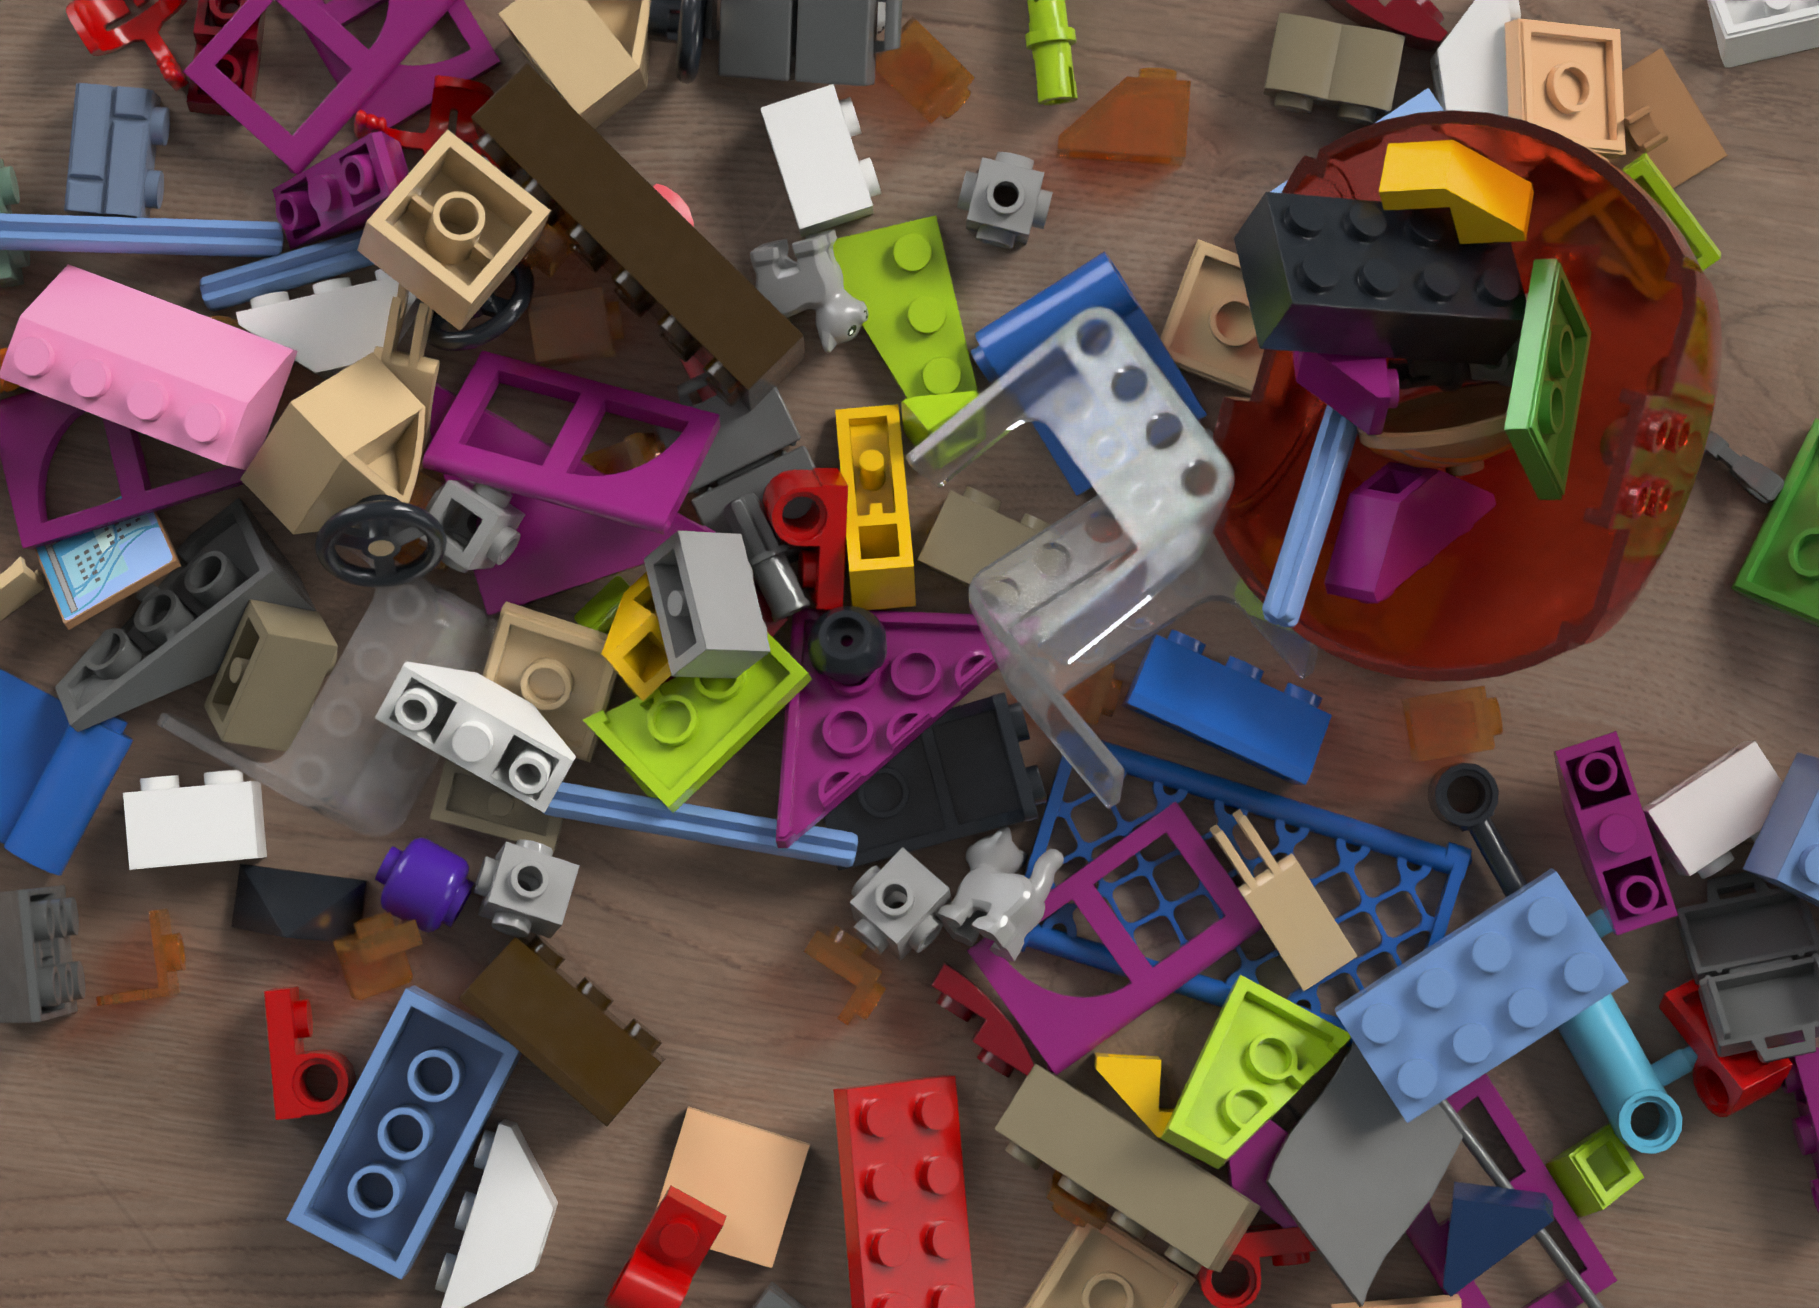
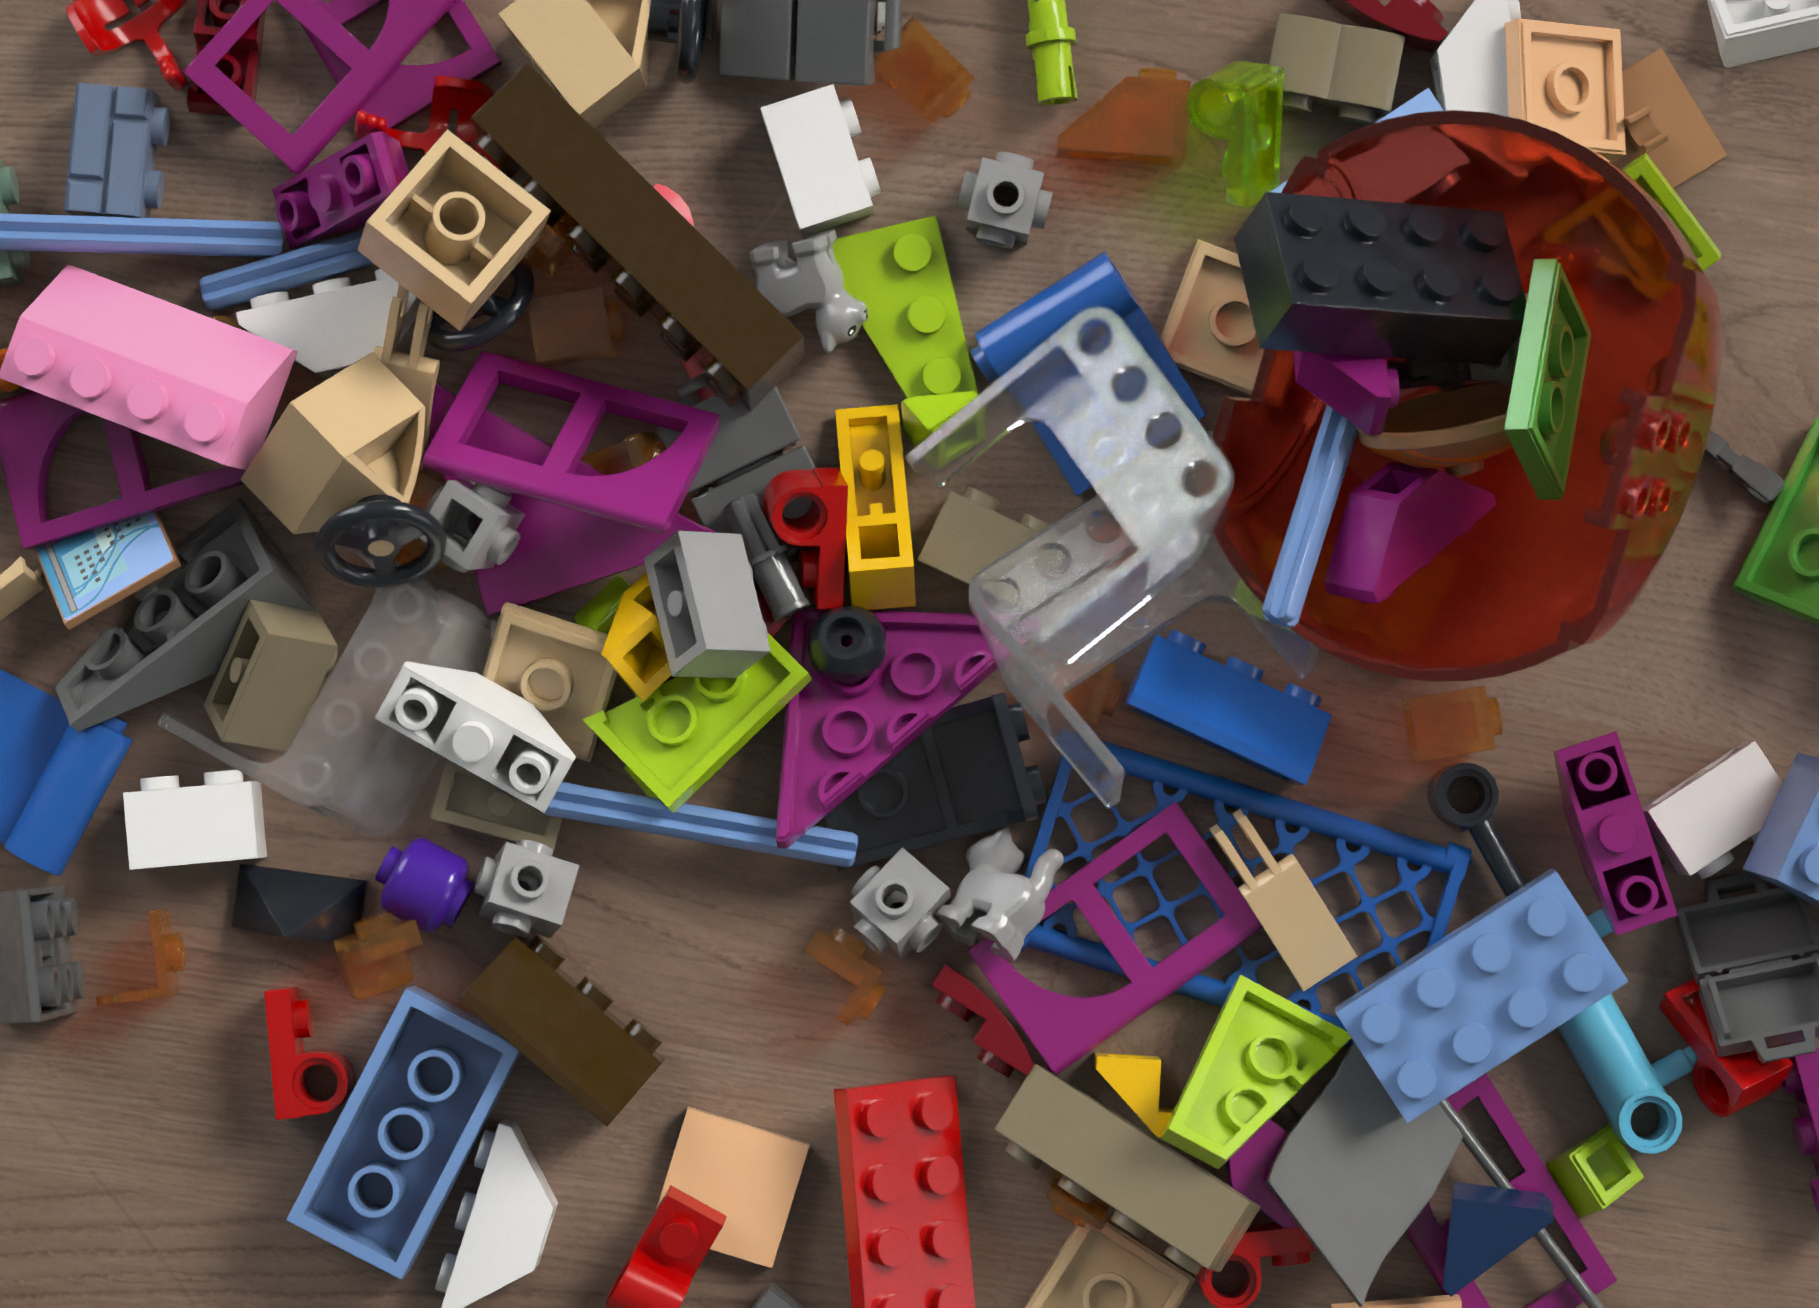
(1248, 124): none -> clear neon green plate
(1483, 196): yellow slope -> none

